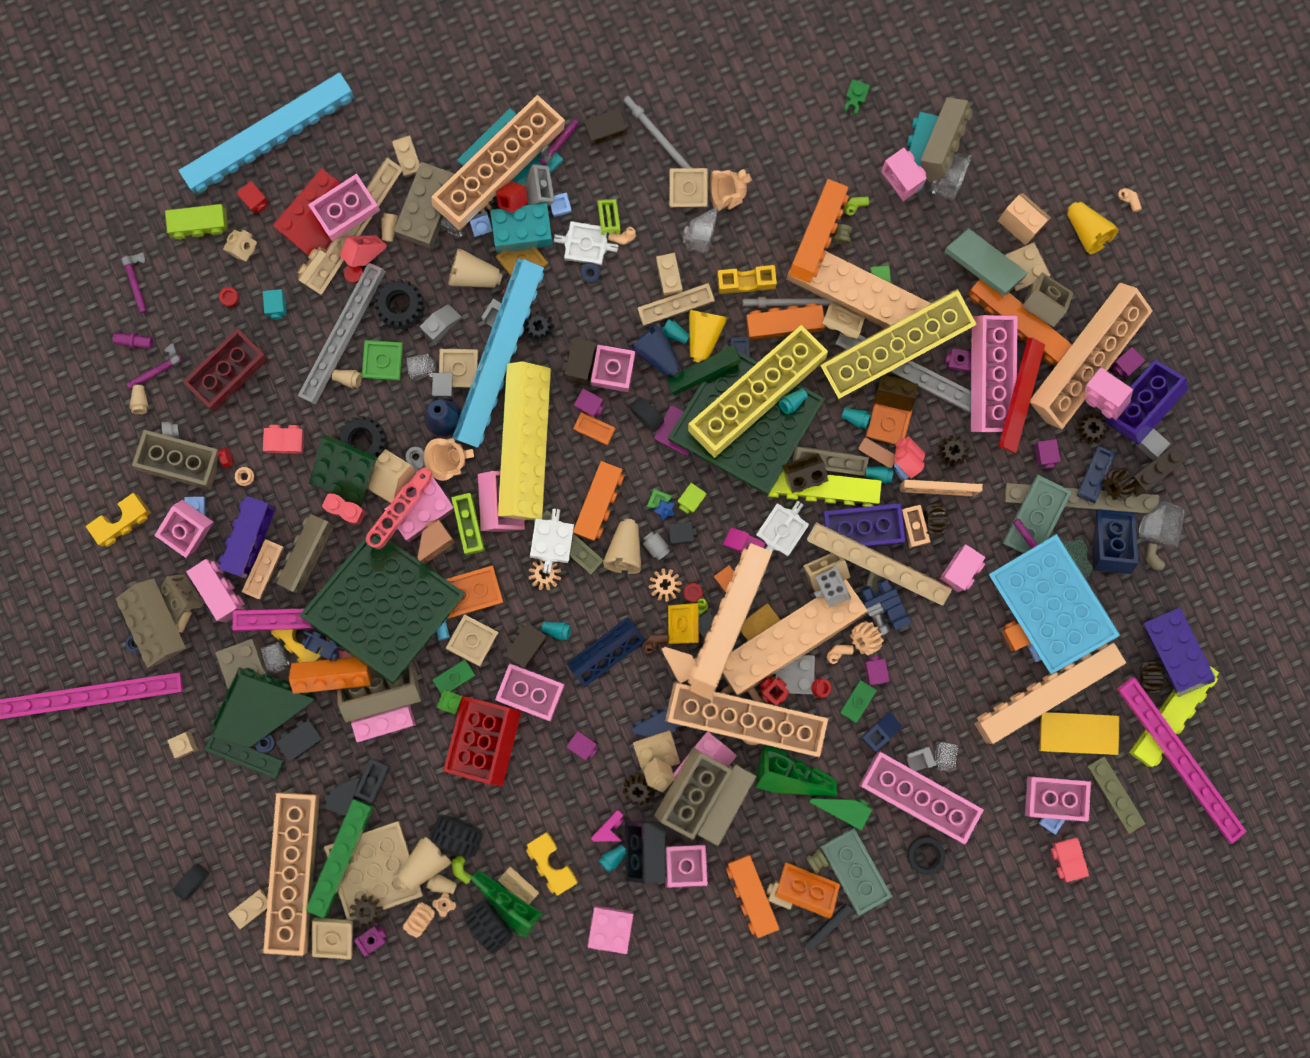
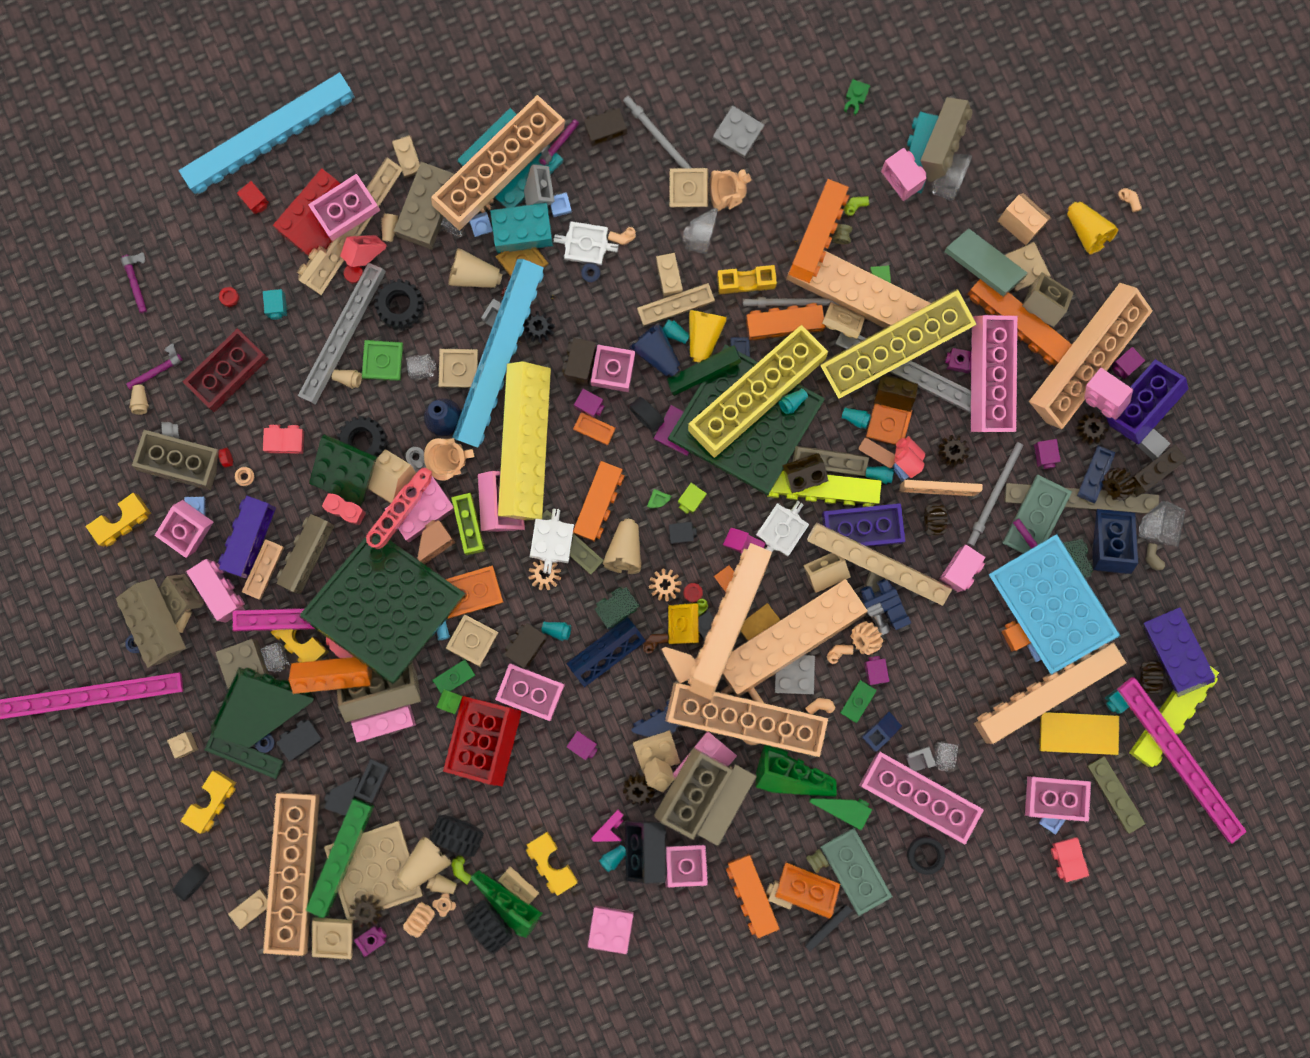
(133, 340): magenta pin -> none
(196, 221): lime brick -> none
(219, 788): none -> yellow arch
(240, 245): tan brick -> none
(314, 642): dark blue hinge -> none
(440, 323): light grey slope -> none
(442, 386): light grey panel -> none
(511, 197): red brick -> none
(610, 229): lime tile -> none
(617, 607): none -> clear green brick
(656, 545): light grey brick -> none
(664, 509): blue piece -> none
(738, 131): none -> light grey plate
(779, 694): red brick -> none
(821, 687): red tile -> none
(822, 704): none -> light nougat arm
(832, 587): light grey piece -> none
(915, 526): light nougat brick -> none
(979, 527): none -> light grey bar
(1021, 395): red tile -> none
(1116, 702): none -> teal brick

